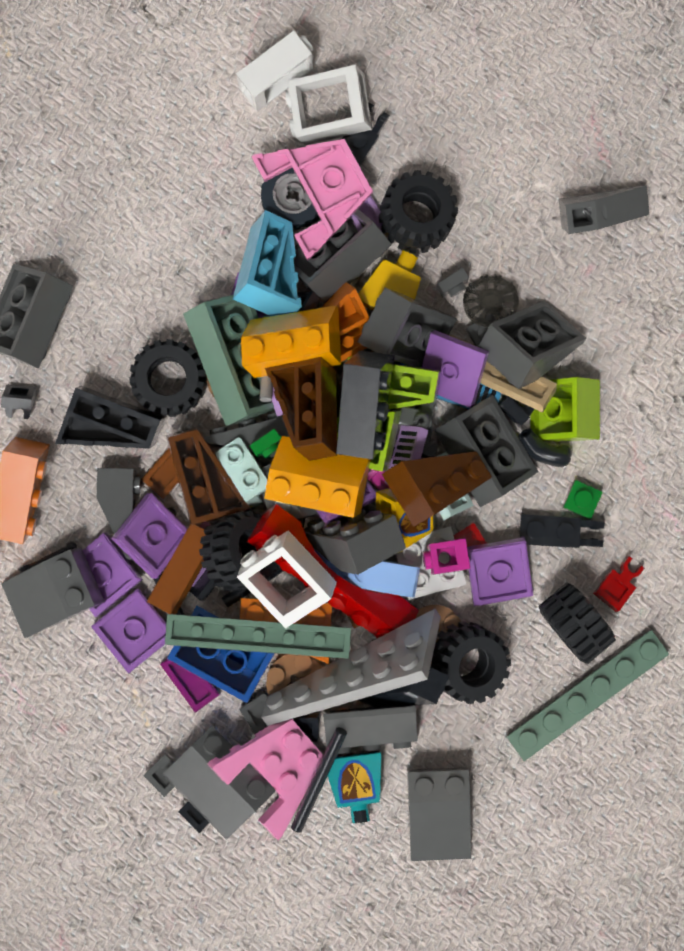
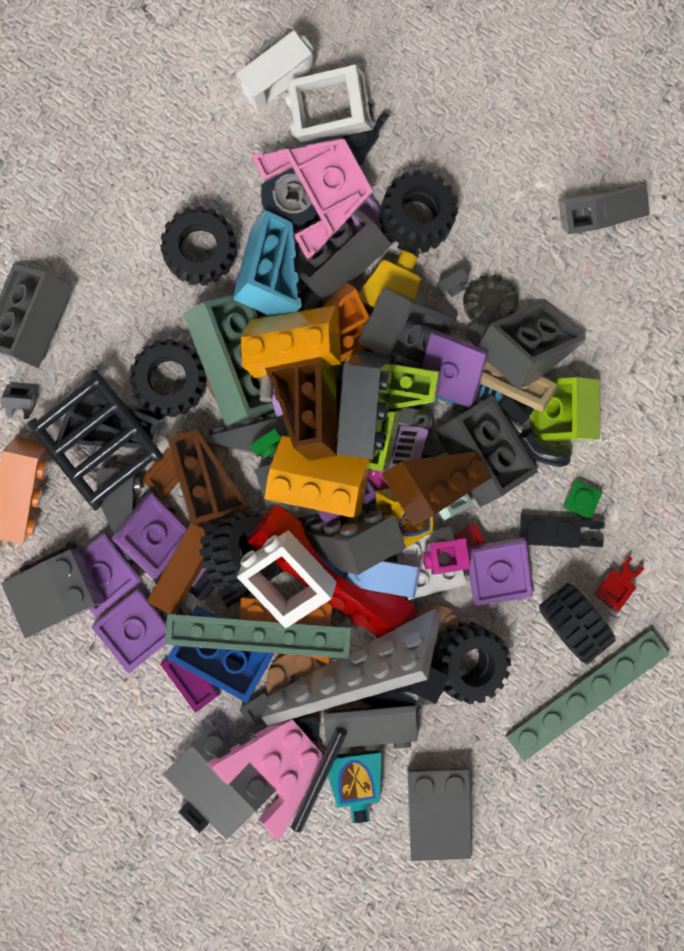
(132, 429): none -> black bar
(155, 776): dark grey plate -> none
(194, 221): none -> black tyre
(243, 471): light aqua bracket -> none

